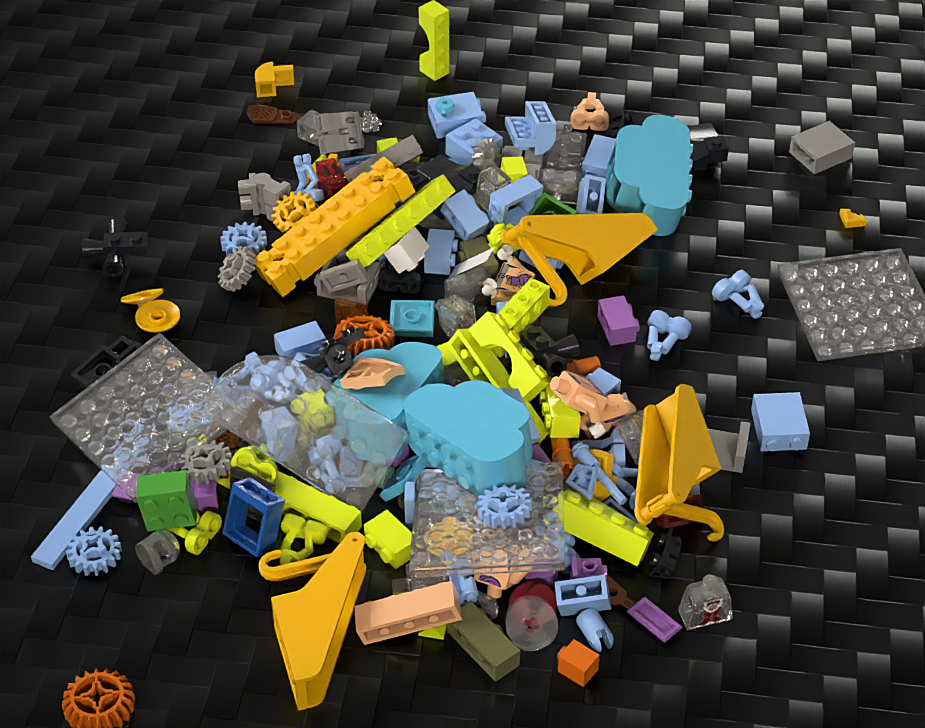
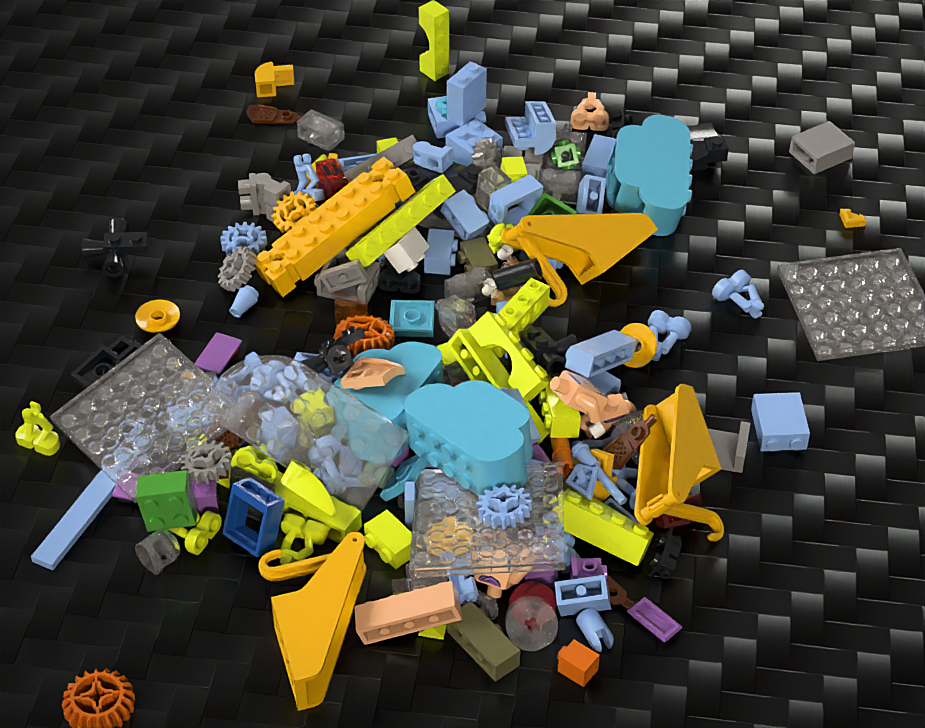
(30, 436): none -> neon yellow piece
(93, 551): light blue gear -> none
(142, 297): yellow dish -> none
(218, 353): none -> medium lavender piece
(244, 300): none -> light blue cone
(303, 339): light blue brick -> none
(305, 484): none -> neon yellow piece
(341, 130): light grey hips -> none
(370, 121): clear plant -> none
(432, 157): none -> light blue leg
(466, 93): none -> light blue brick
(472, 262): white sticker -> none
(517, 274): none -> black pin
(574, 155): none -> bright green brick
(600, 353): none -> light blue brick
(617, 320): medium lavender brick -> none
(627, 443): none -> reddish brown piece
(648, 344): none -> yellow dish
(705, 603): clear torso -> none

